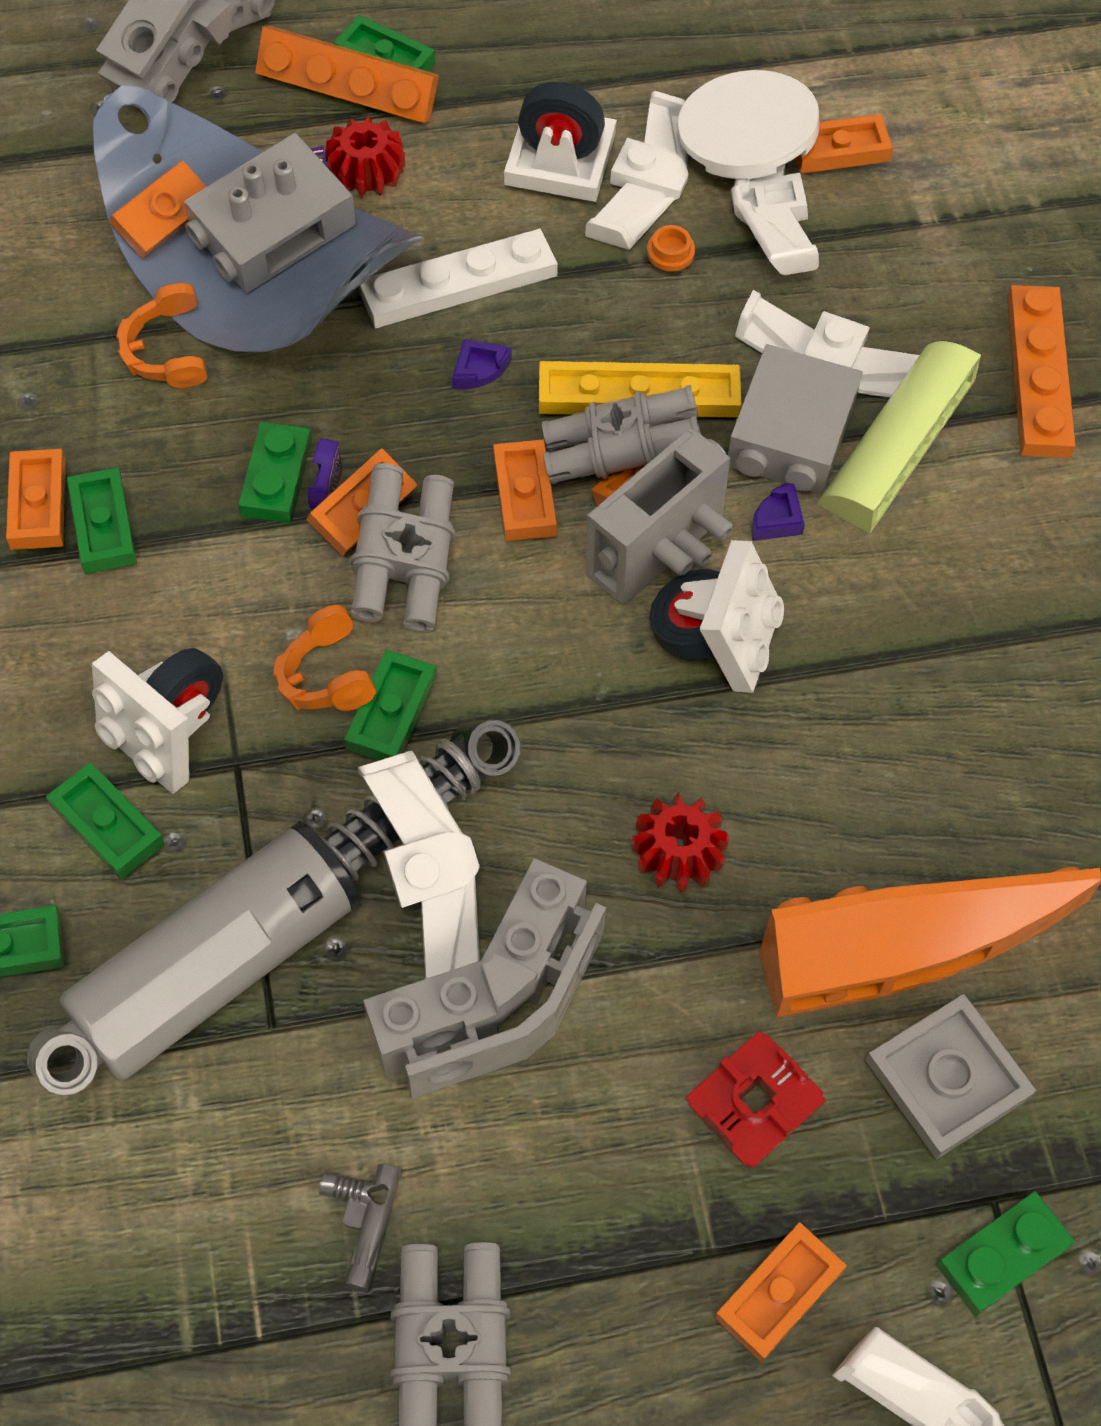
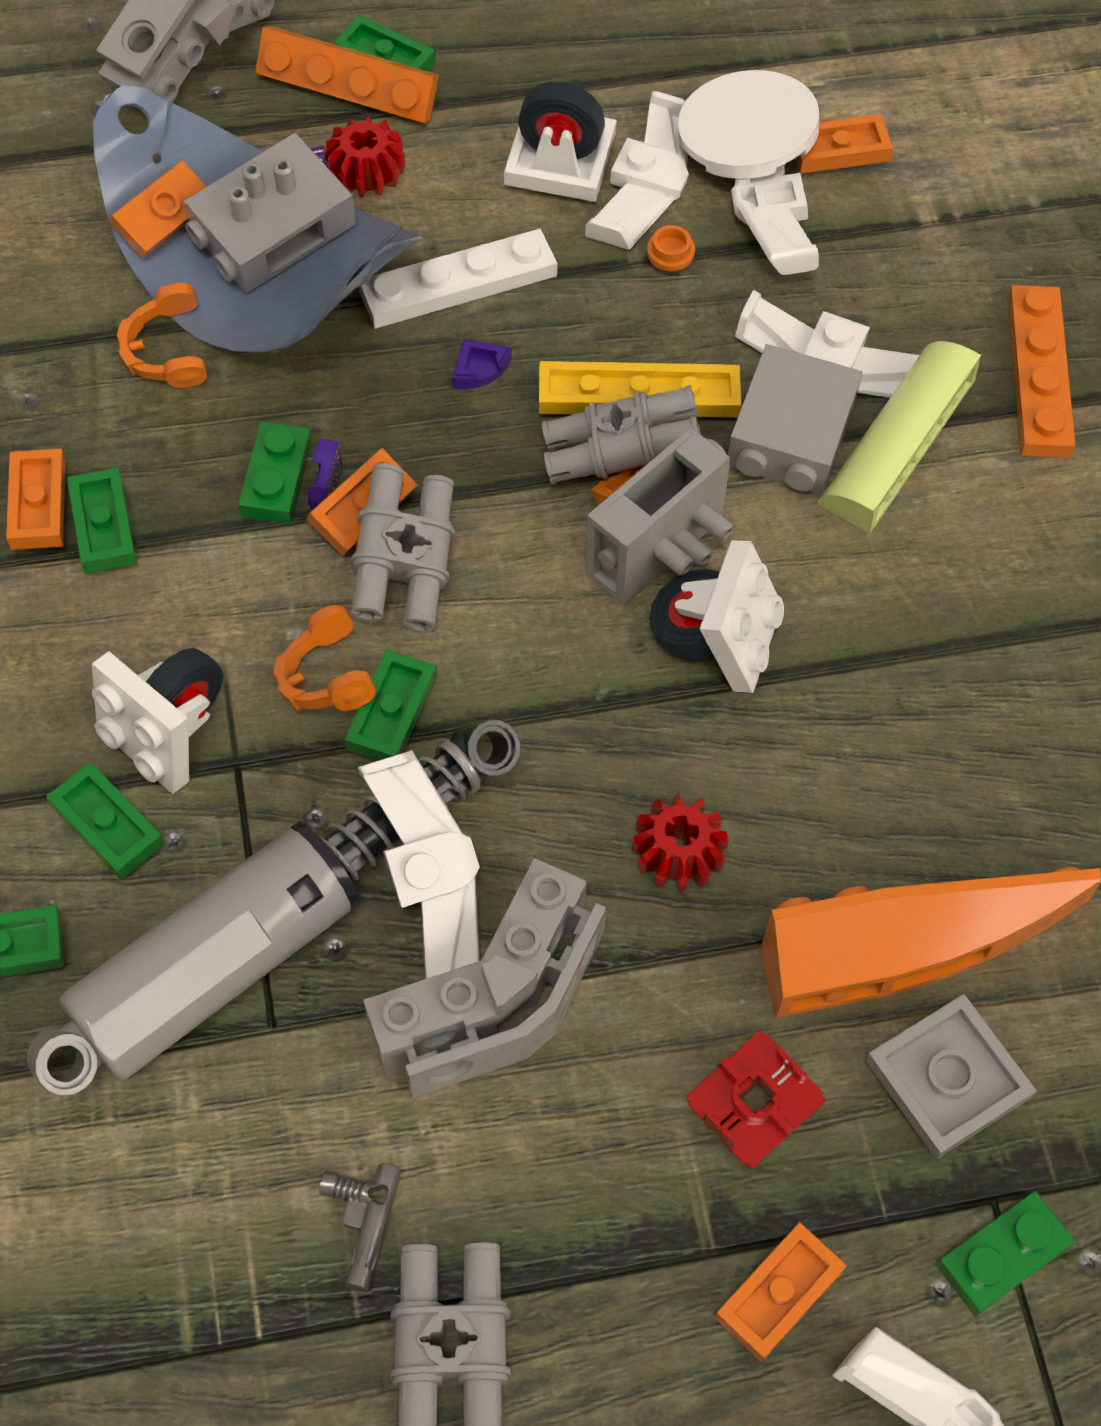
(524, 490): orange plate -> none
(778, 515): dark purple tile -> none

